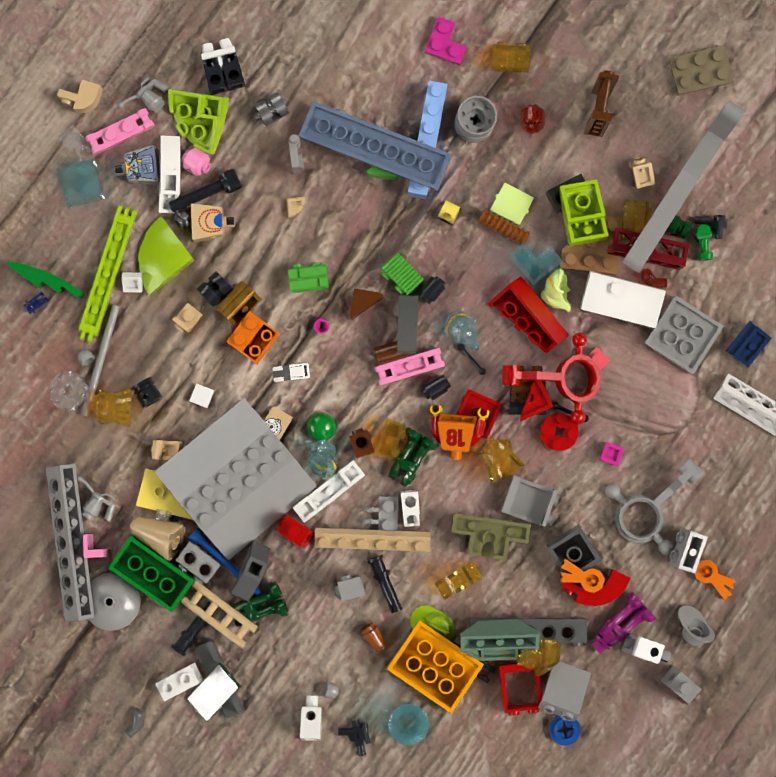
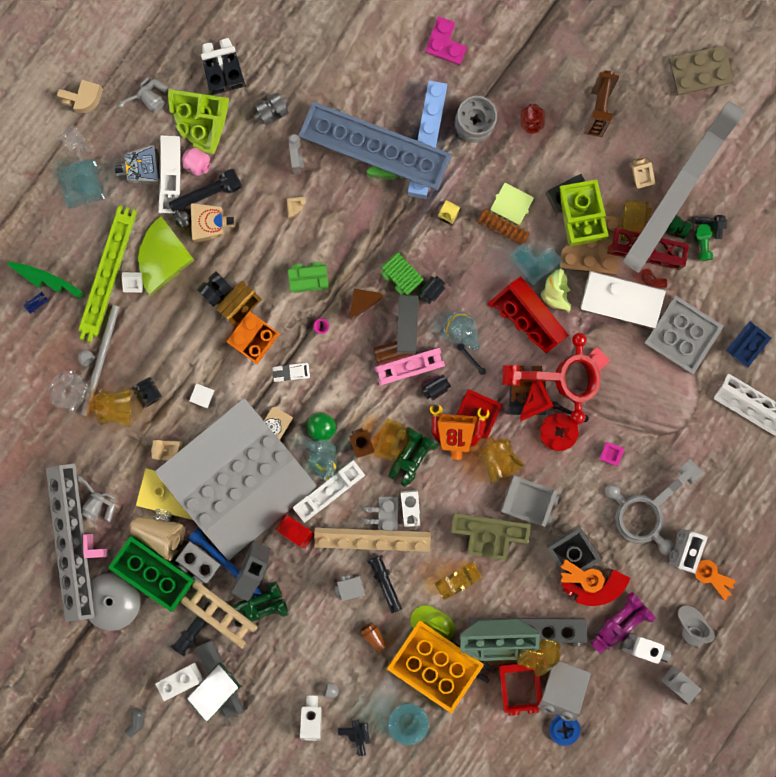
(120, 132): bright pink plate -> none
(187, 318): tan bracket -> none
(510, 57): clear yellow brick -> none

